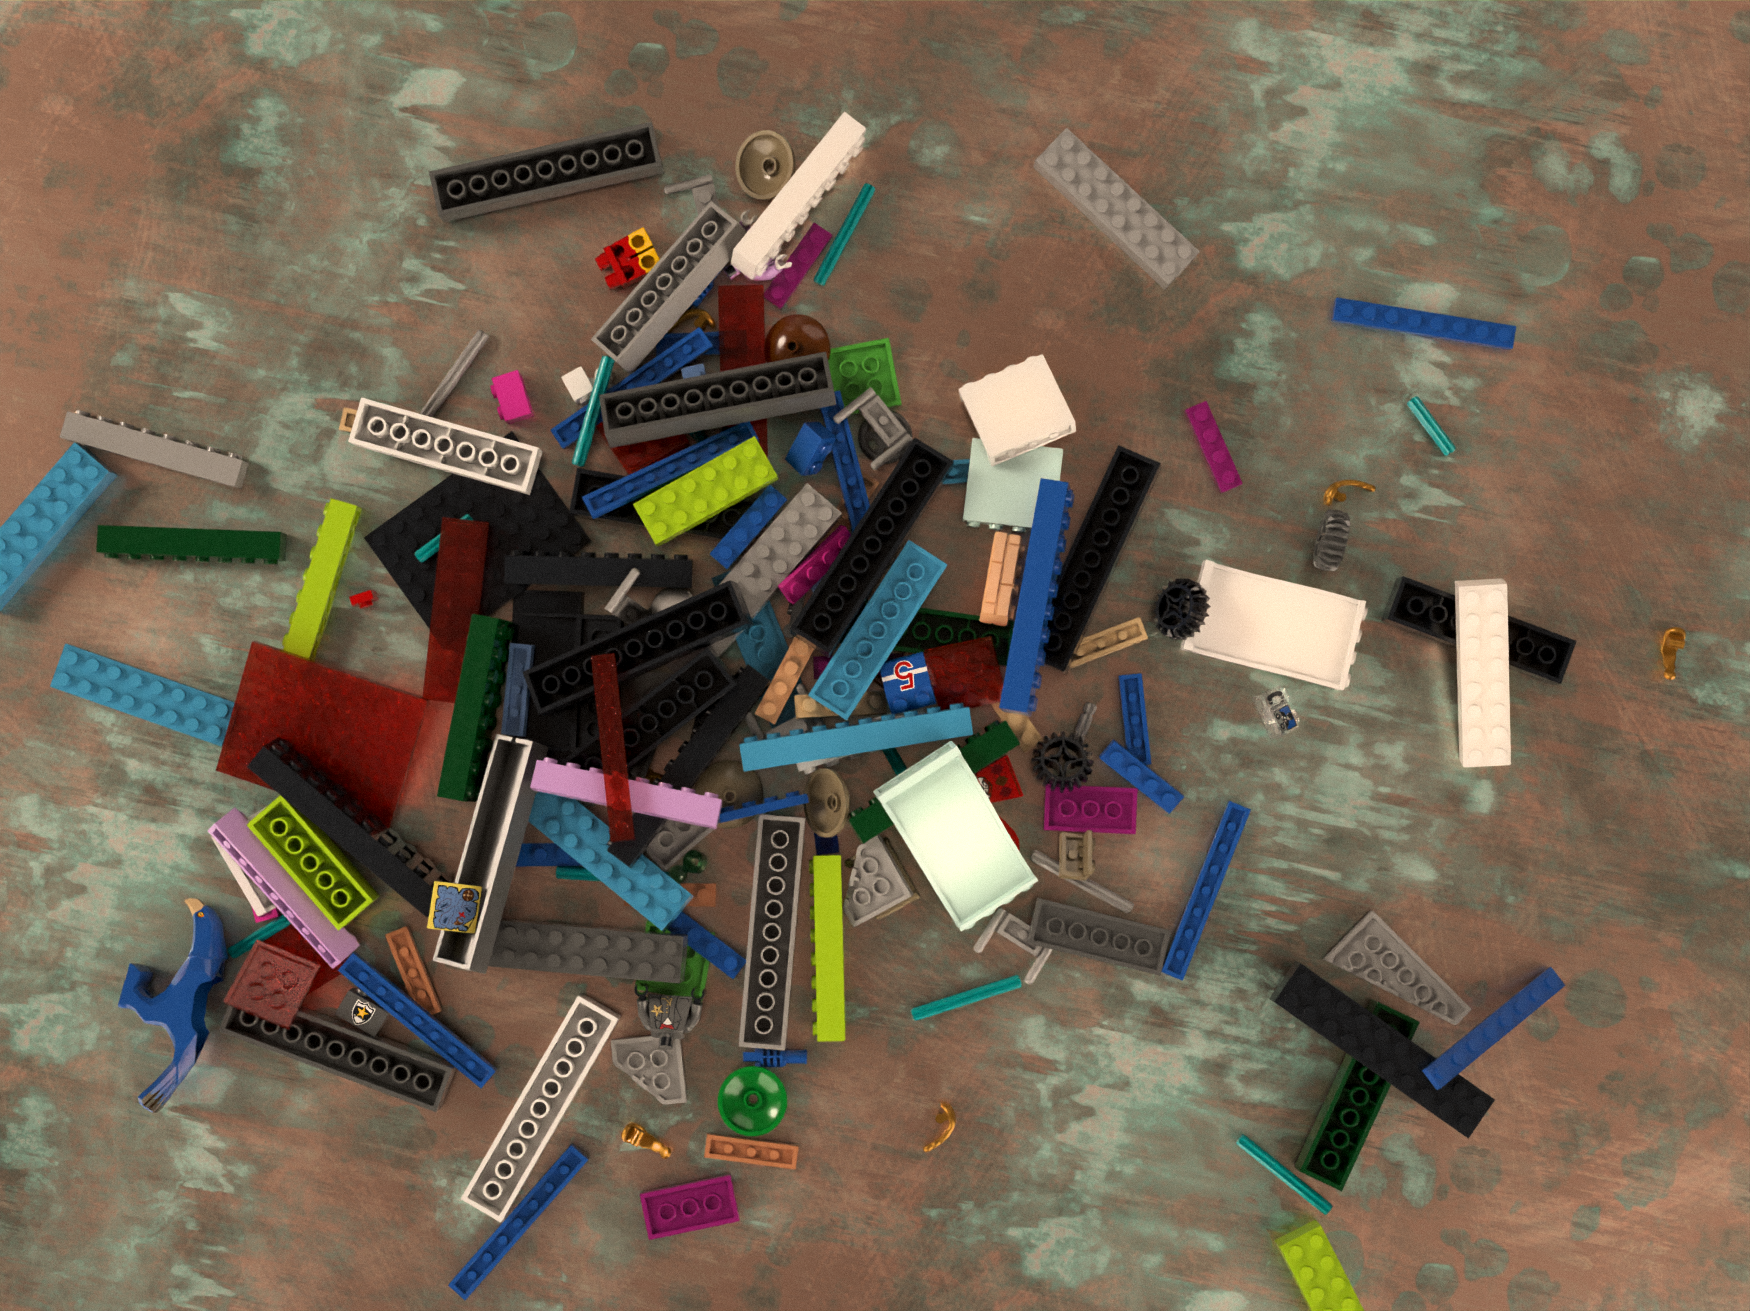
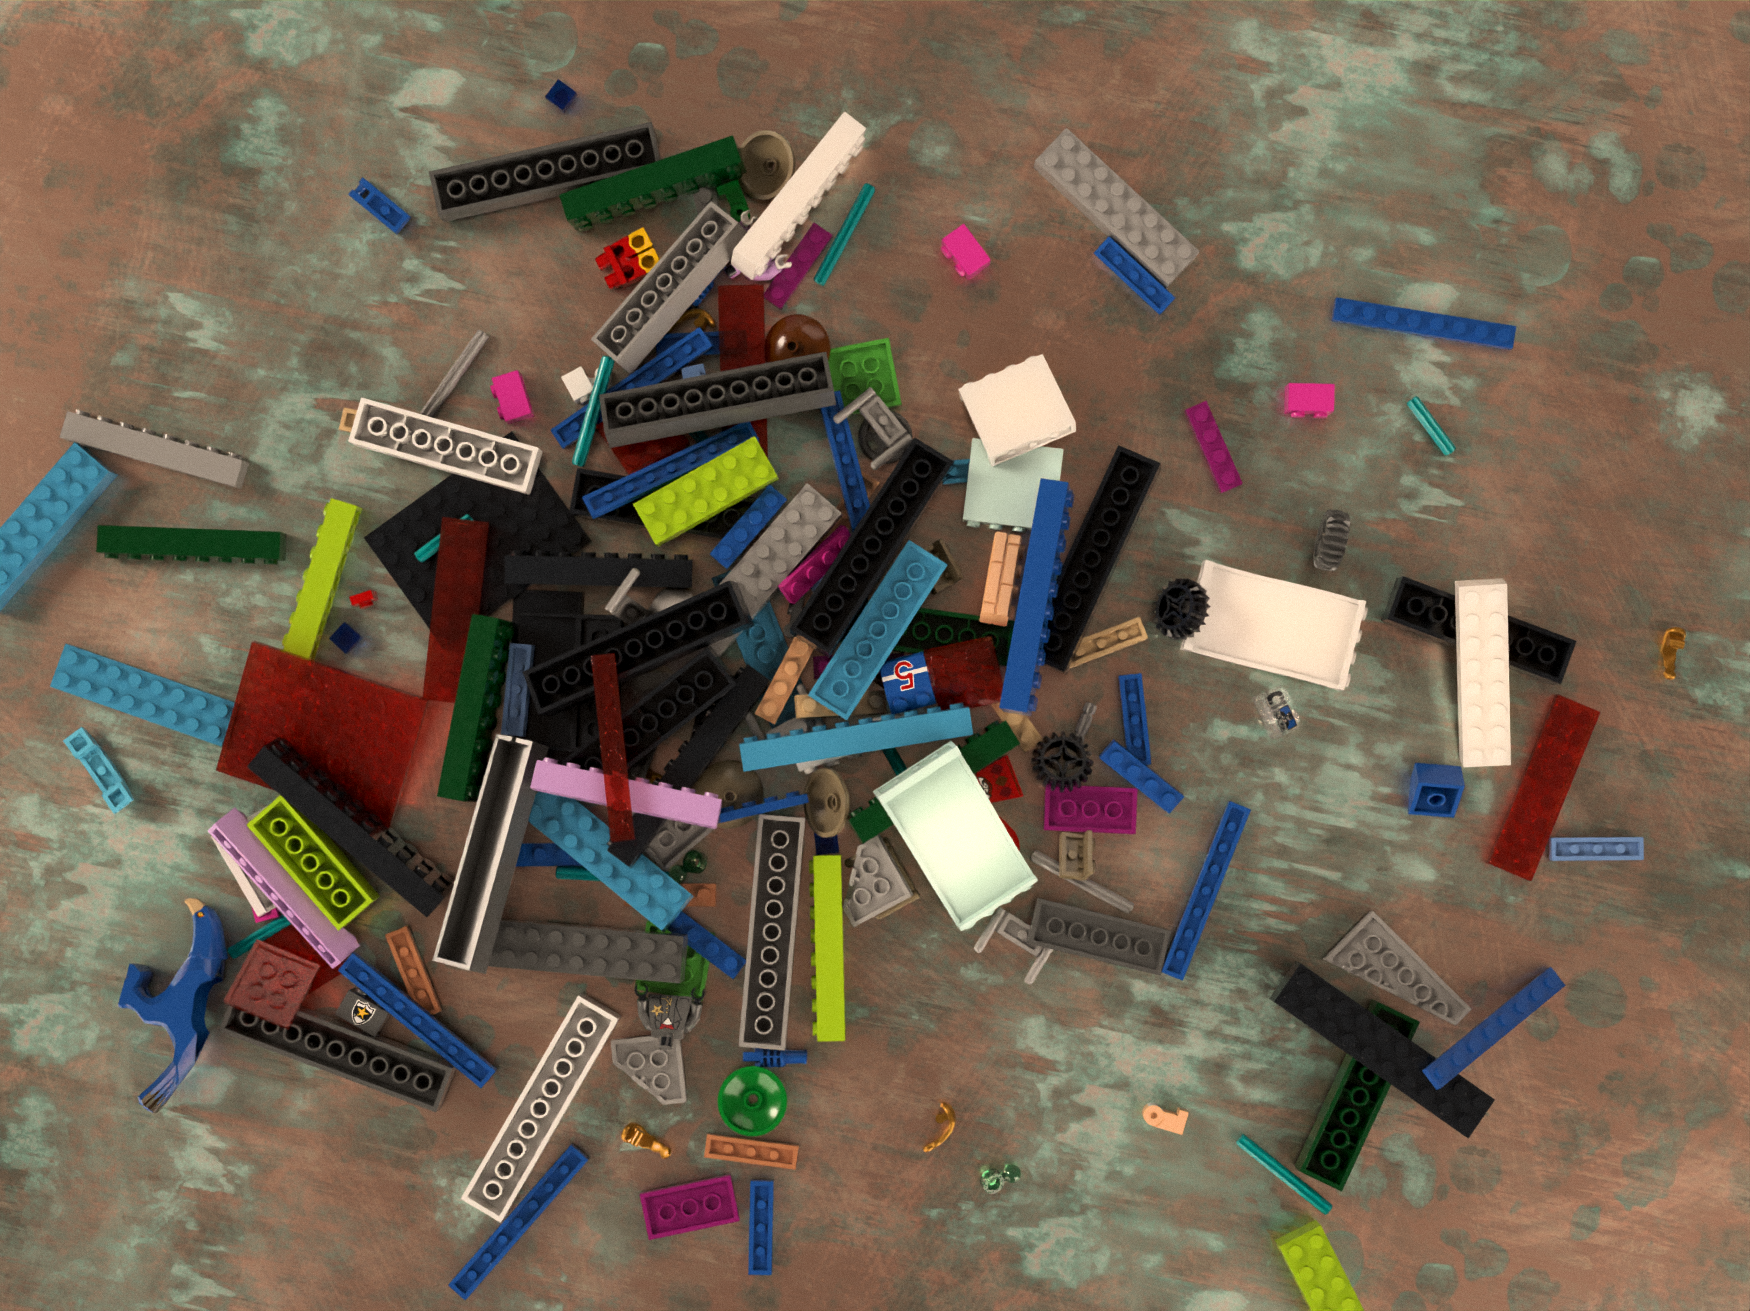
(101, 769): none -> medium azure slope
(345, 638): none -> clear blue plate
(380, 206): none -> blue plate
(454, 907): tile -> none
(561, 95): none -> clear blue plate
(653, 184): none -> dark green brick
(735, 198): none -> green leg
(761, 1227): none -> blue plate
(810, 448): blue brick -> none
(952, 573): none -> dark tan bracket
(965, 252): none -> dark pink brick
(966, 997): teal axle -> none
(993, 1181): none -> clear green plate
(1134, 275): none -> blue plate
(1165, 1119): none -> light nougat leg
(1309, 399): none -> dark pink brick
(1333, 493): pearl gold piece -> none
(1435, 790): none -> blue slope
(1543, 787): none -> clear red plate
(1595, 848): none -> medium blue plate

